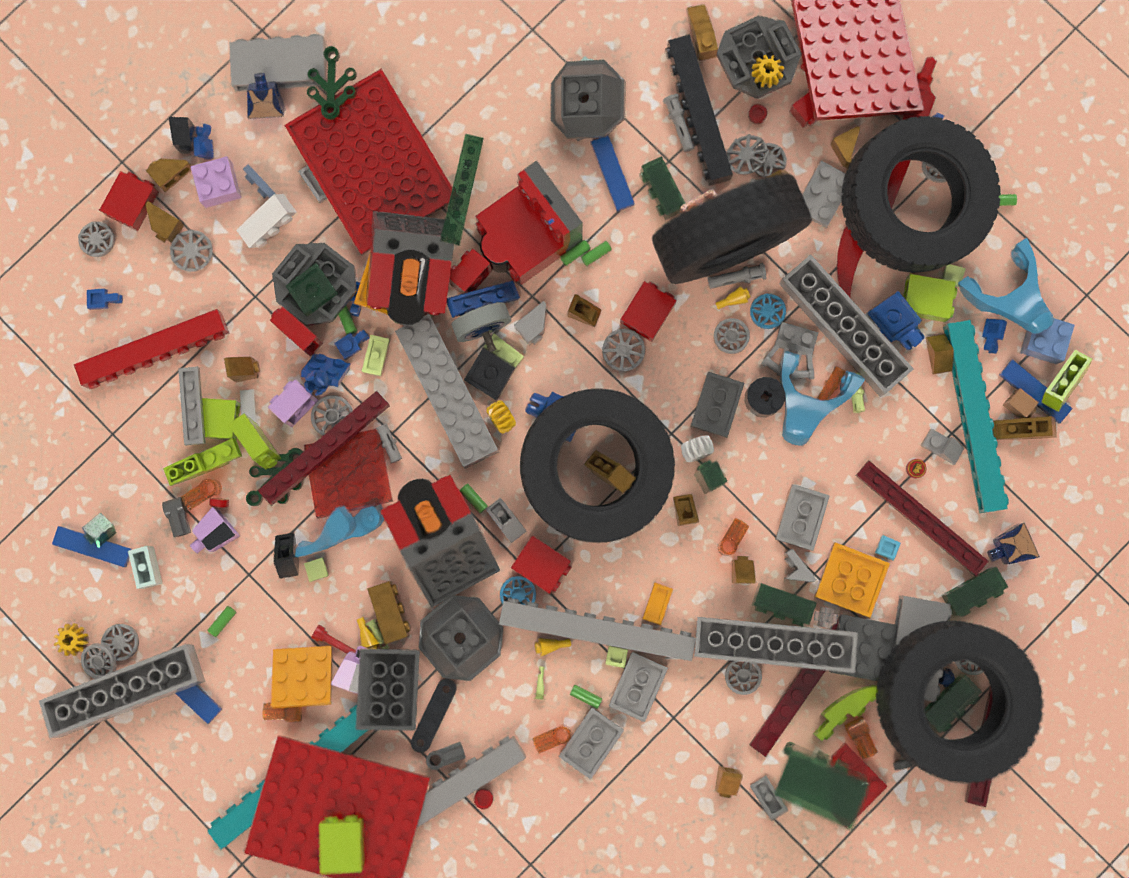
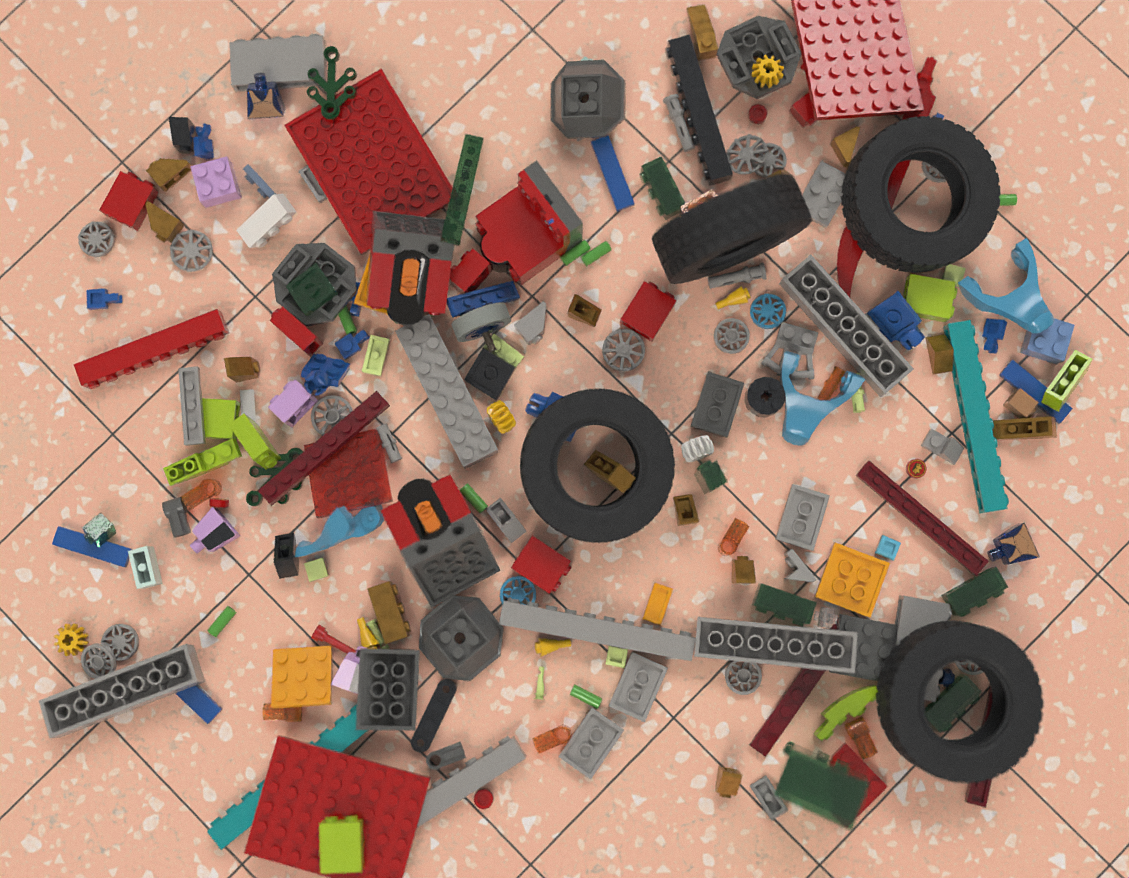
(902, 764): dark grey tile -> none

